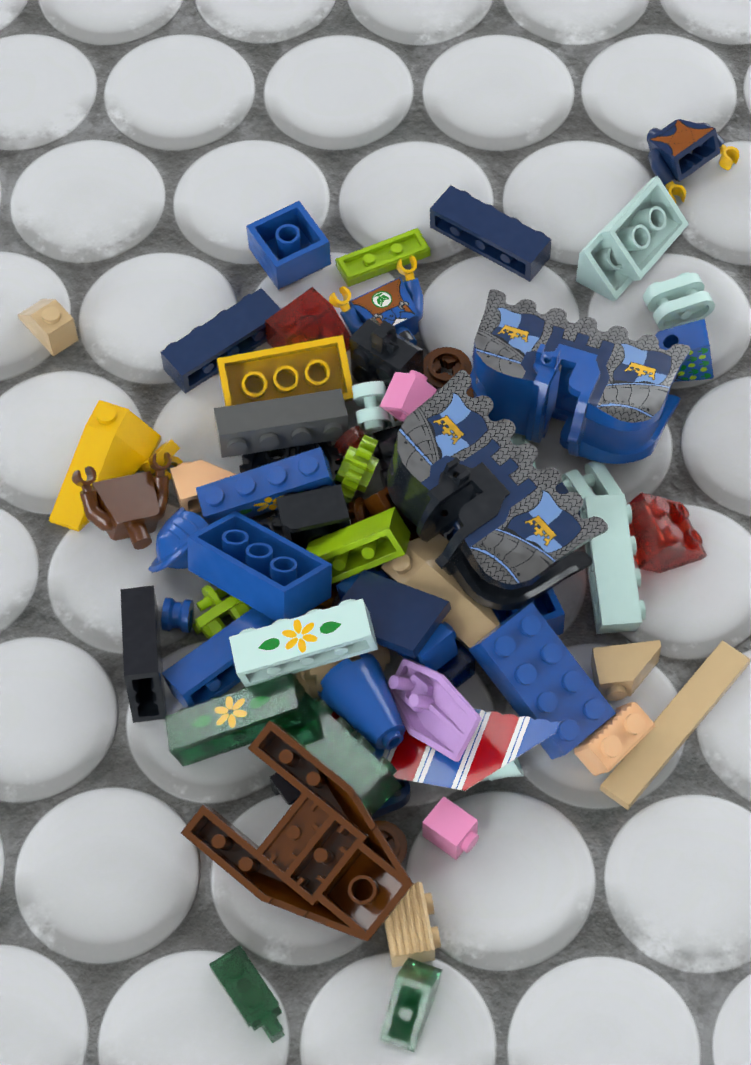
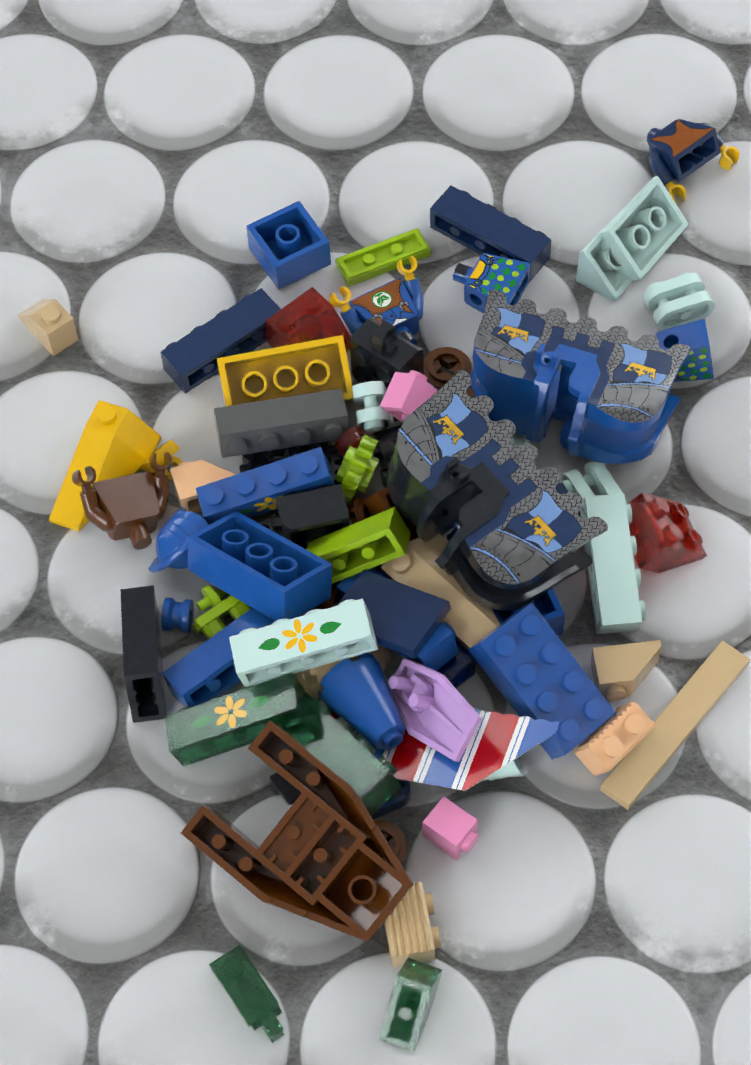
(492, 273): none -> blue torso

